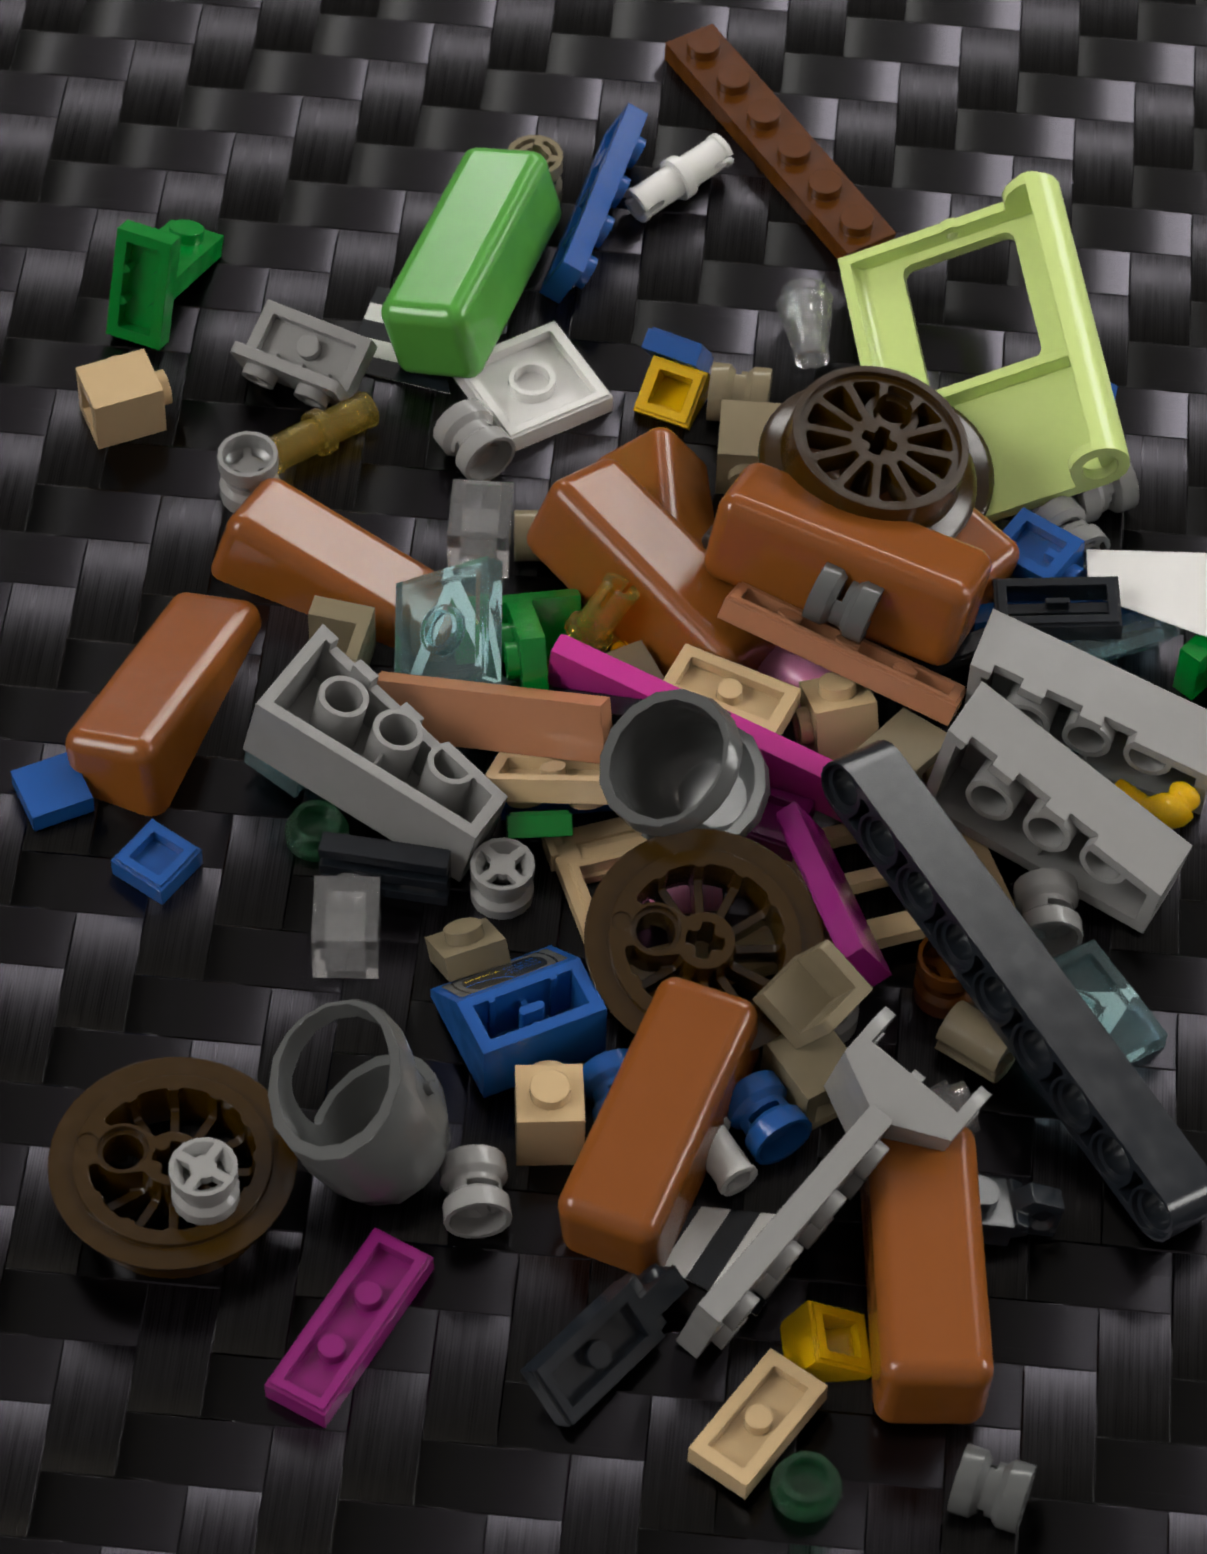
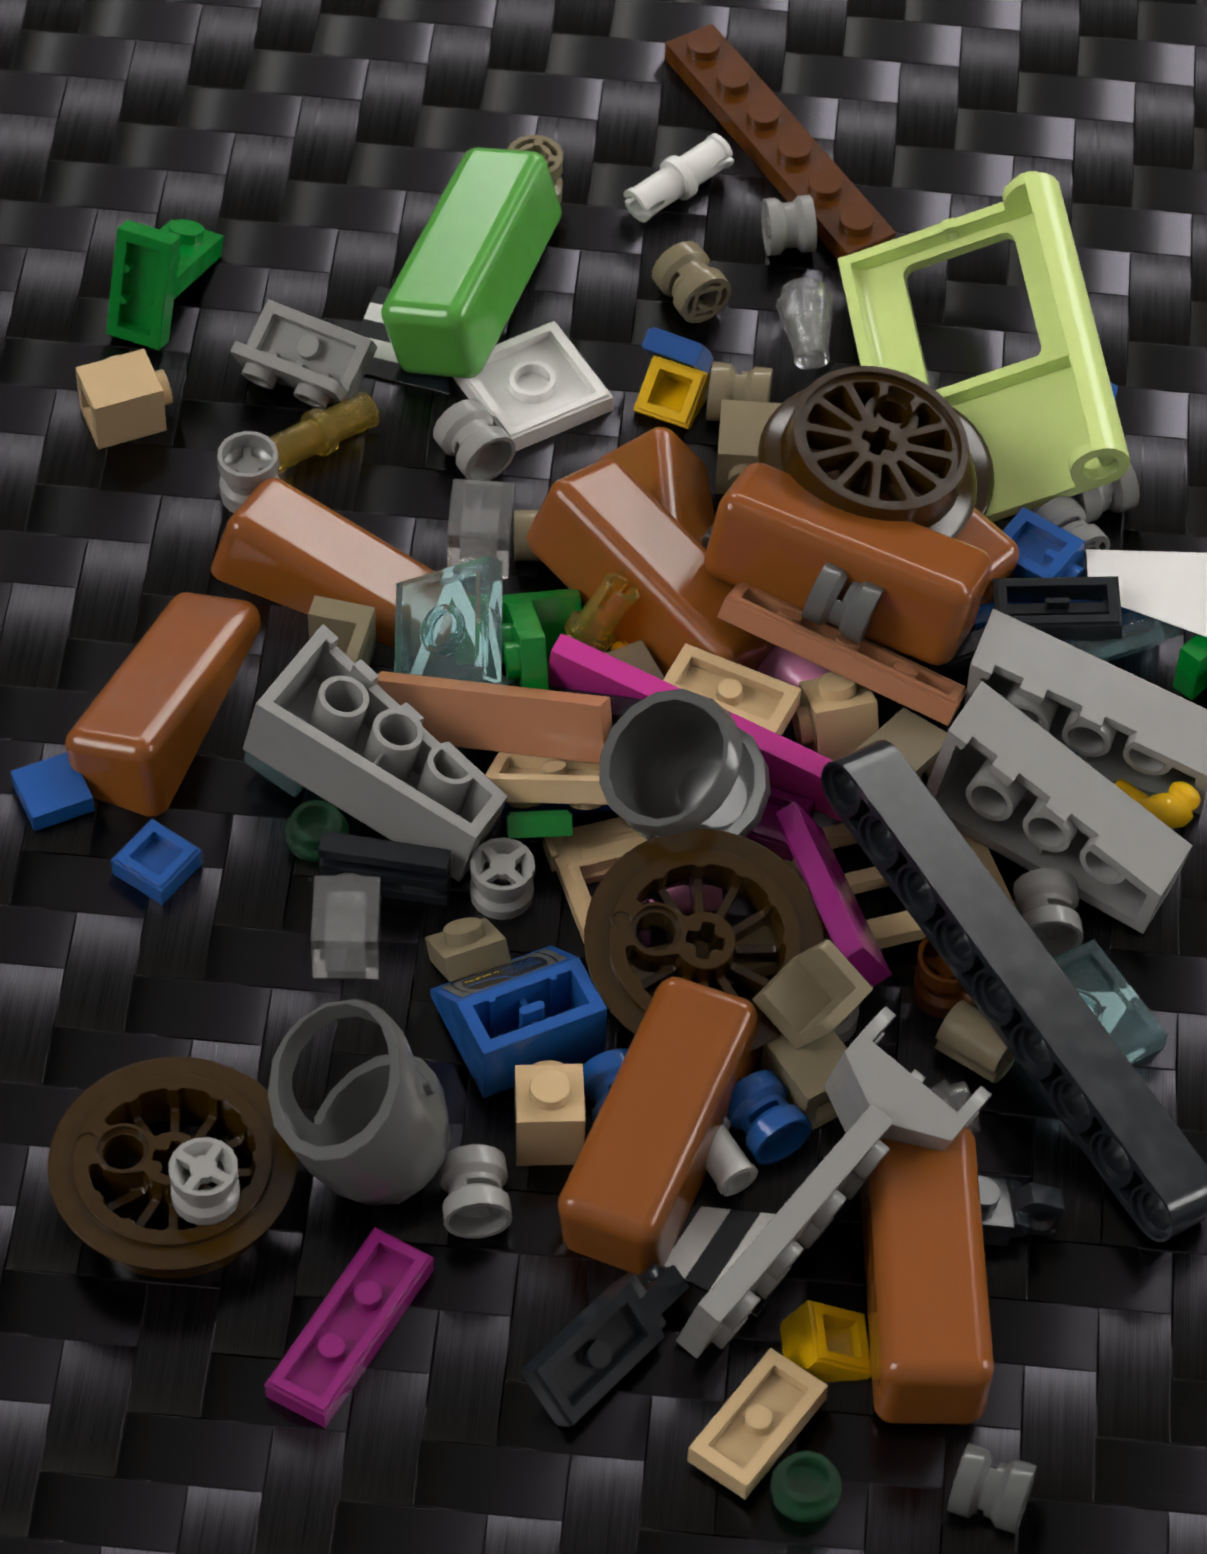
(590, 218): blue plate -> none
(698, 288): none -> dark tan wheel
(789, 225): none -> light grey wheel

